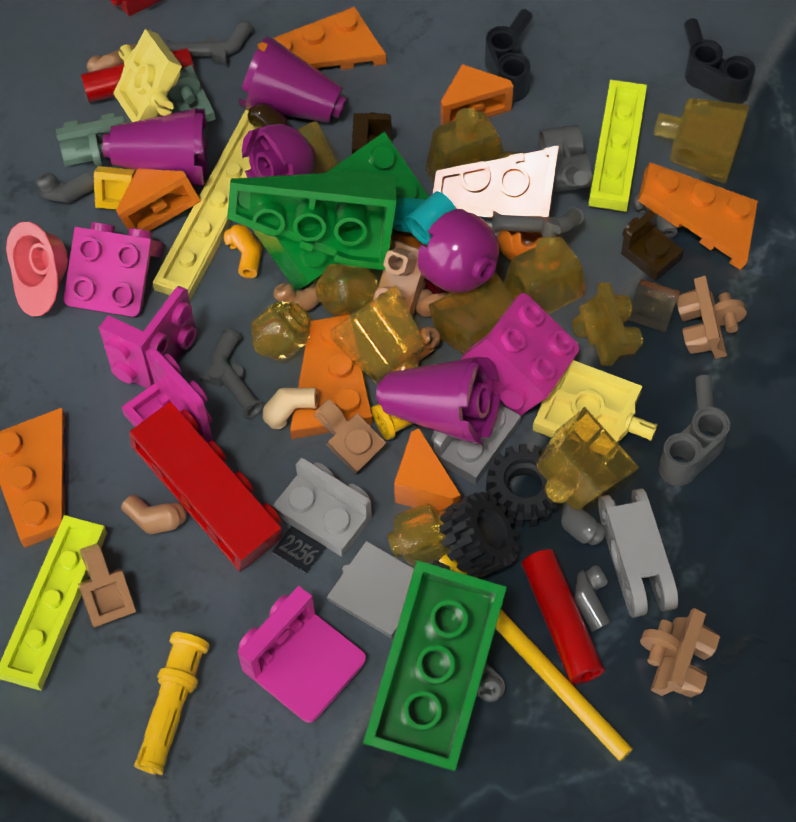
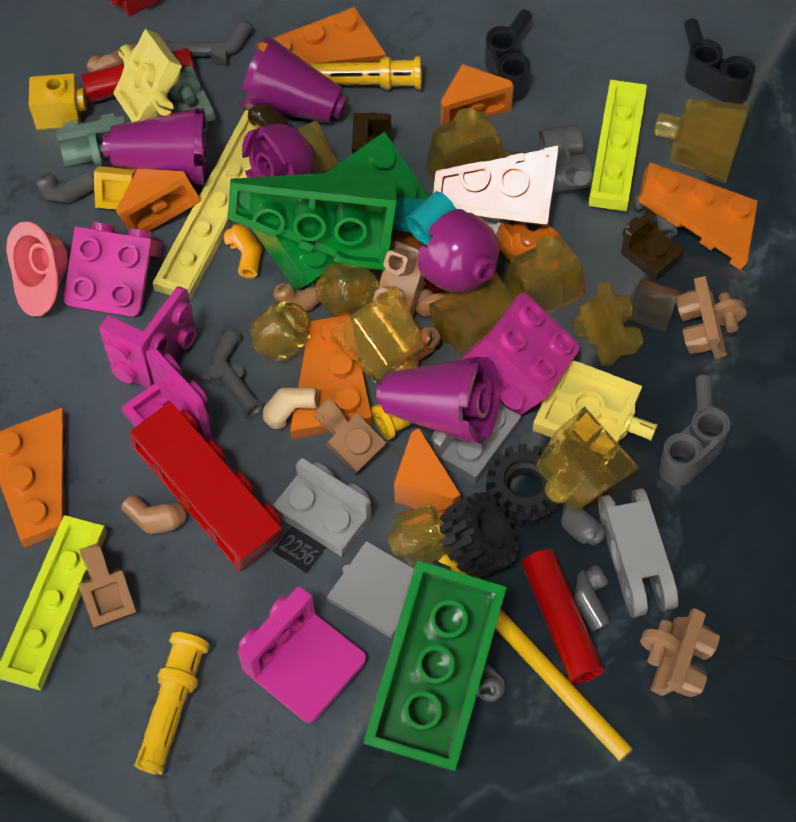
(55, 100): none -> yellow brick
(386, 68): none -> yellow pin
(546, 225): dark grey piece -> none

